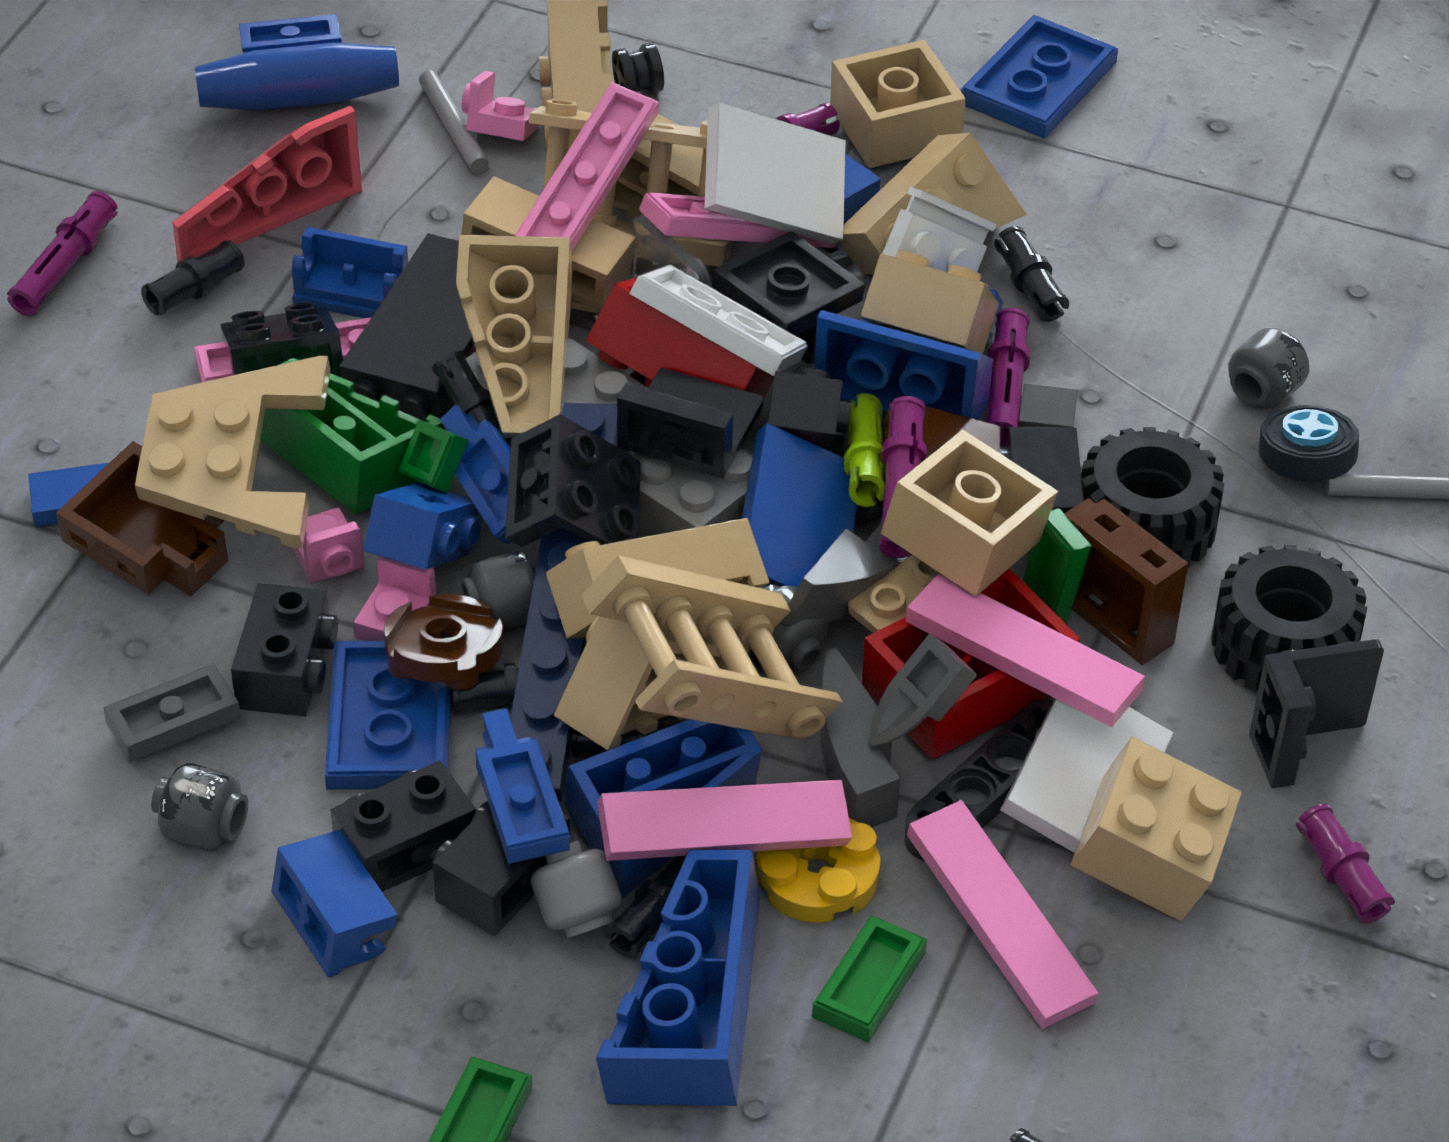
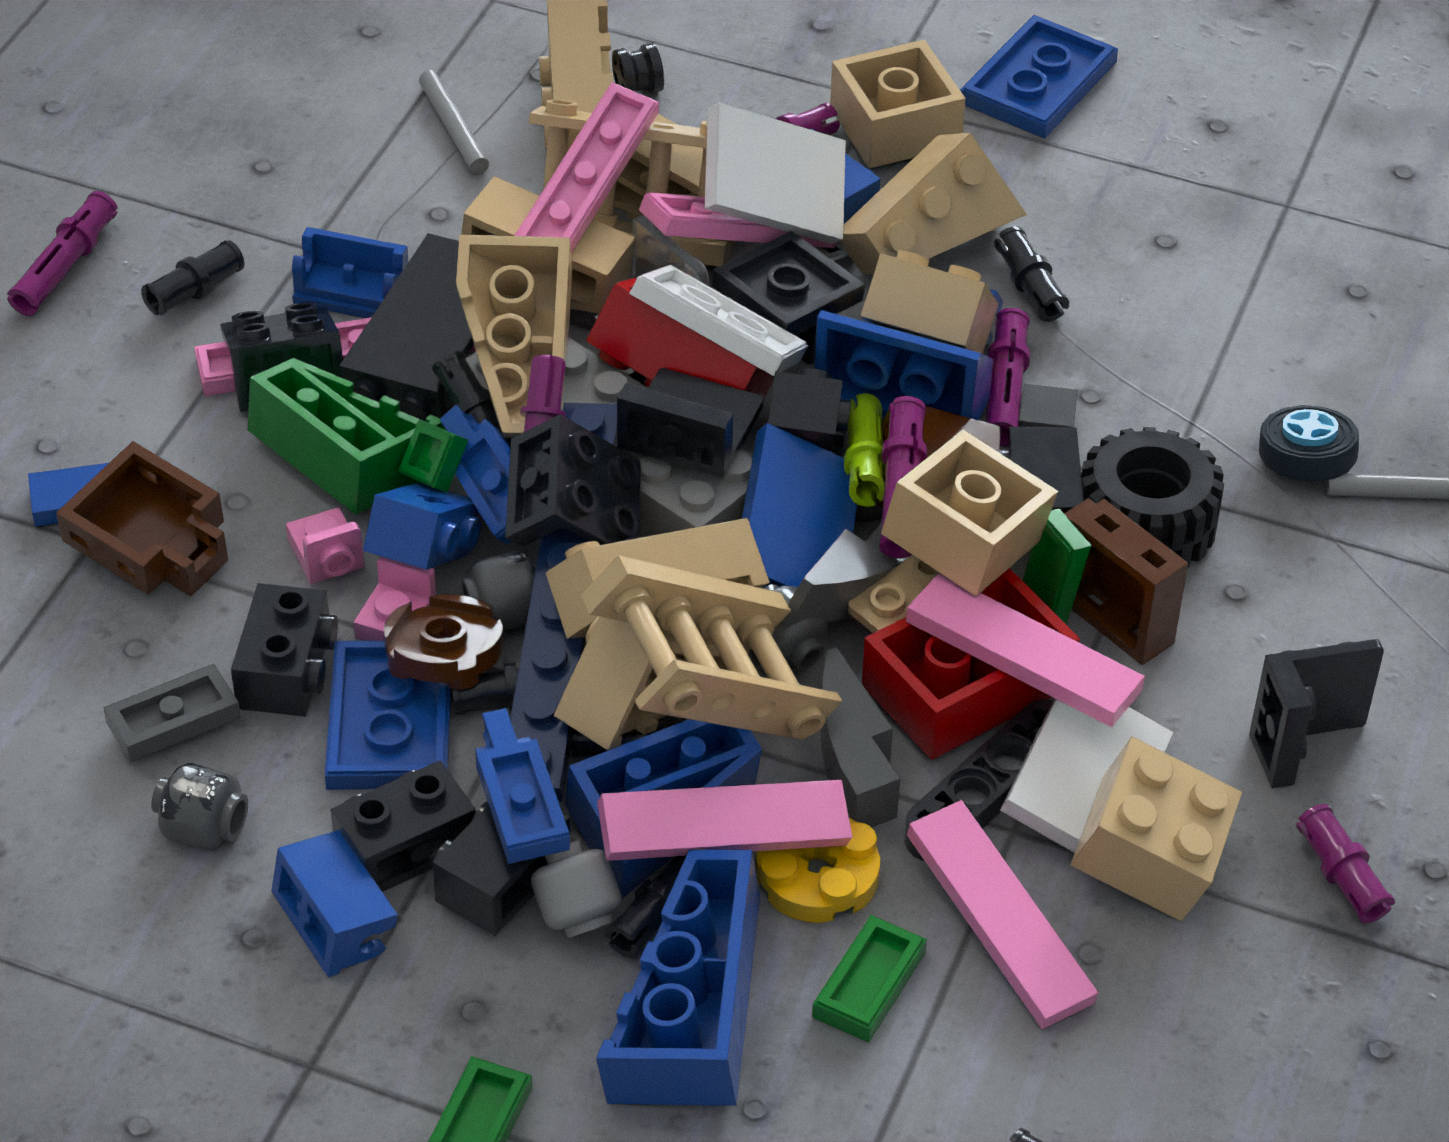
(206, 445): tan wing -> none
(282, 184): coral wedge -> none
(295, 66): blue plate -> none
(502, 118): bright pink bracket -> none
(544, 390): none -> magenta axle
(922, 688): dark grey plate -> none
(939, 232): white plate -> none
(1268, 368): dark grey head -> none
(1283, 604): black tyre -> none

